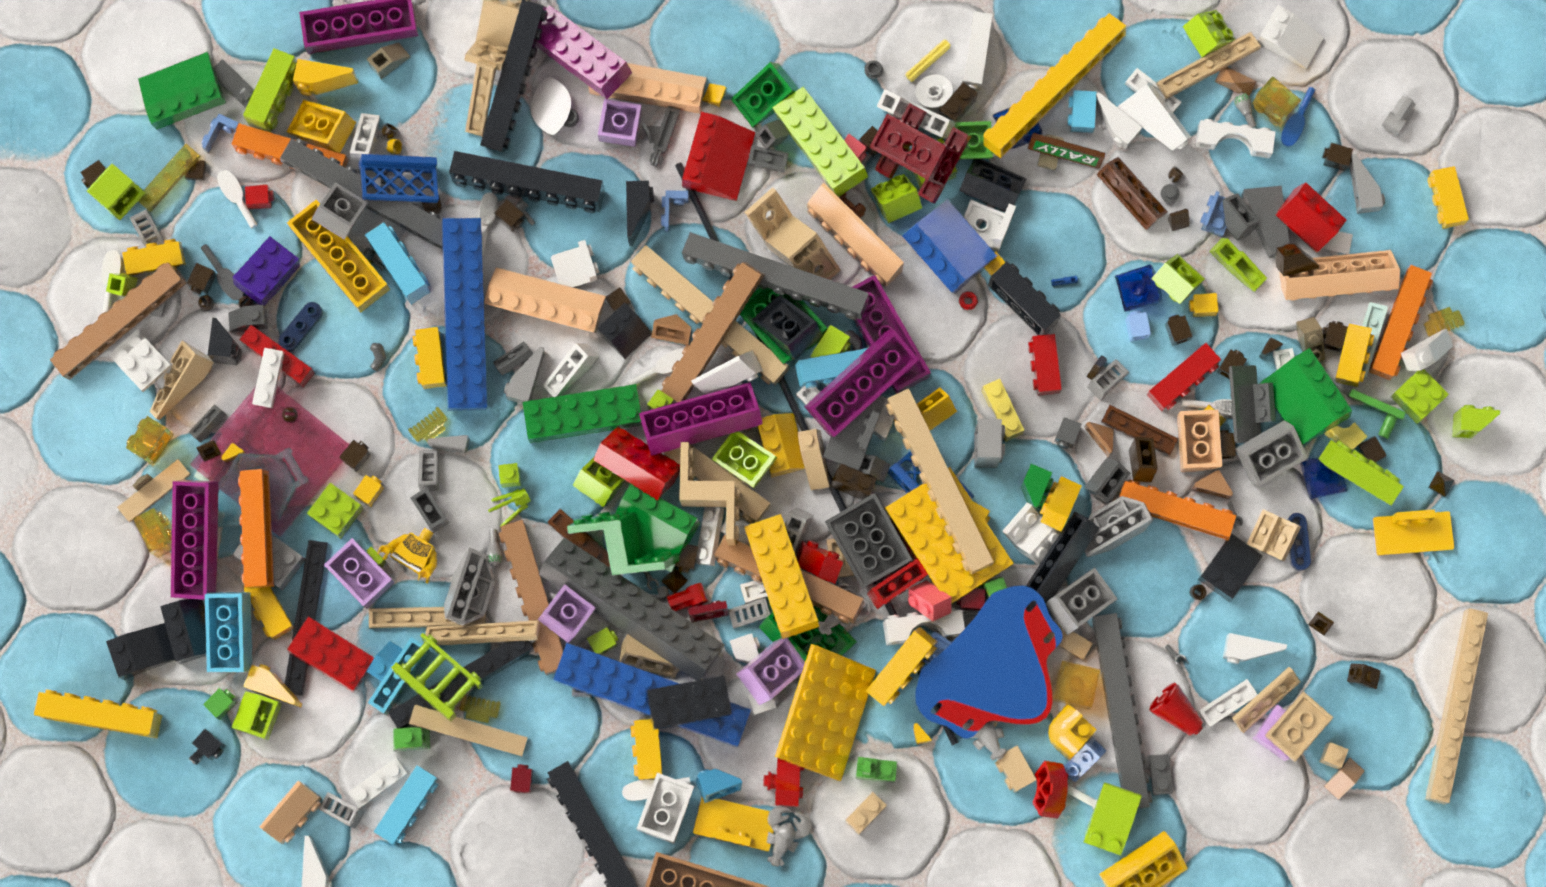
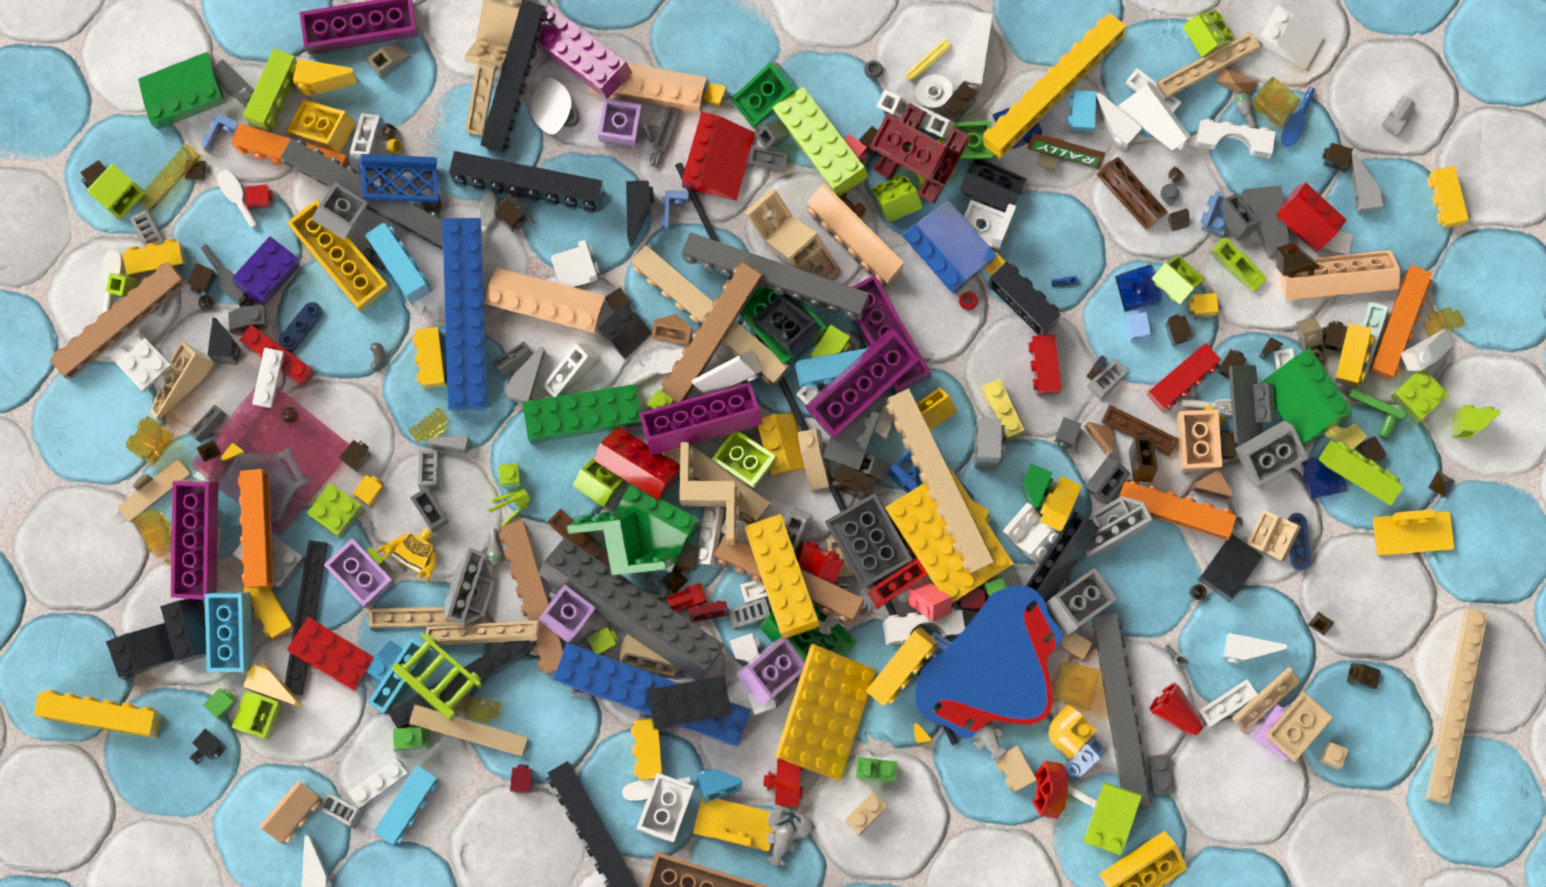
(1344, 778): slope -> none

